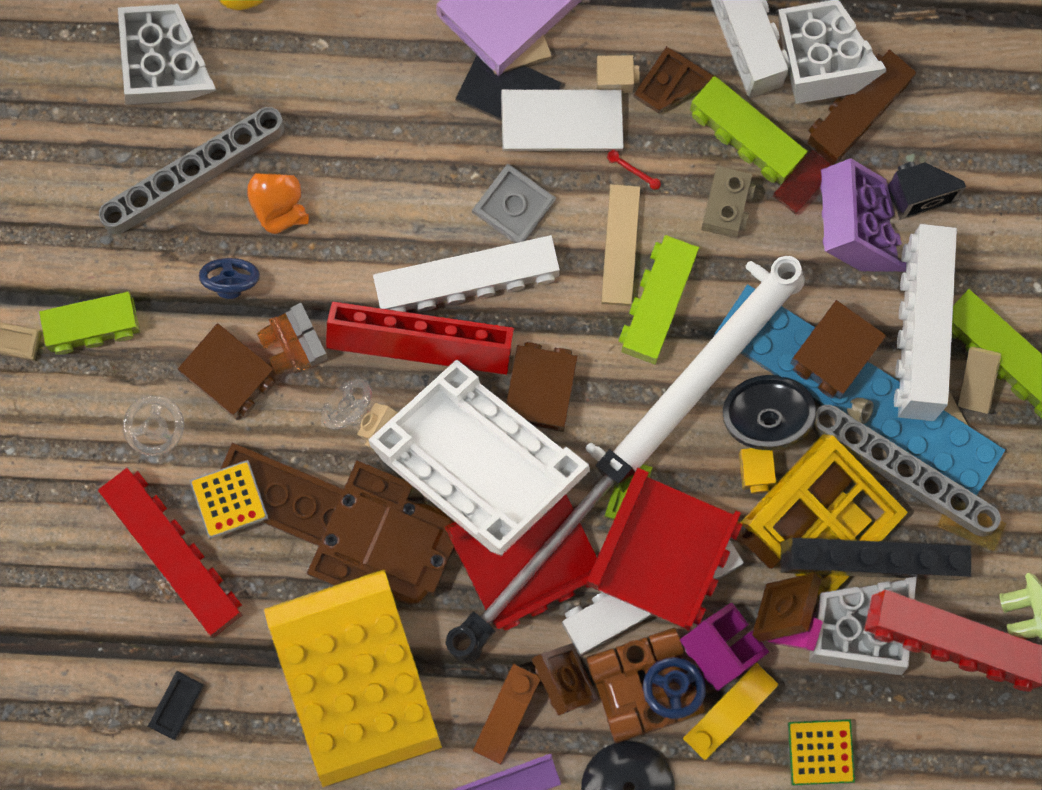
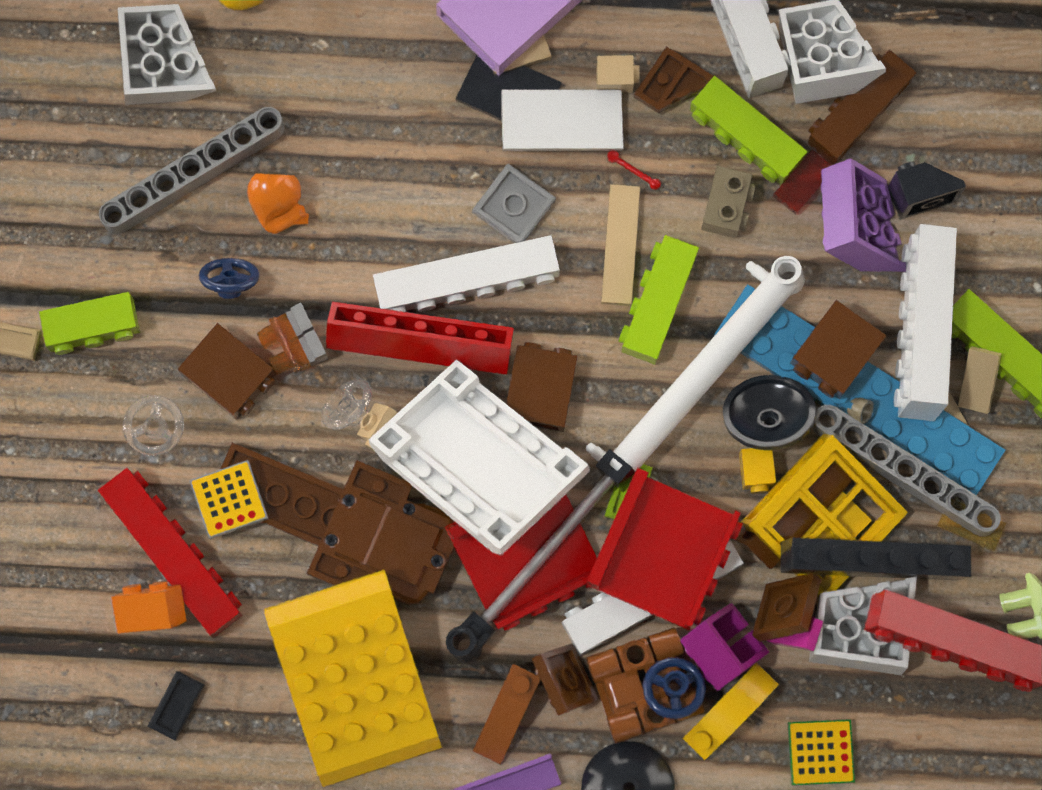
(148, 608): none -> orange brick

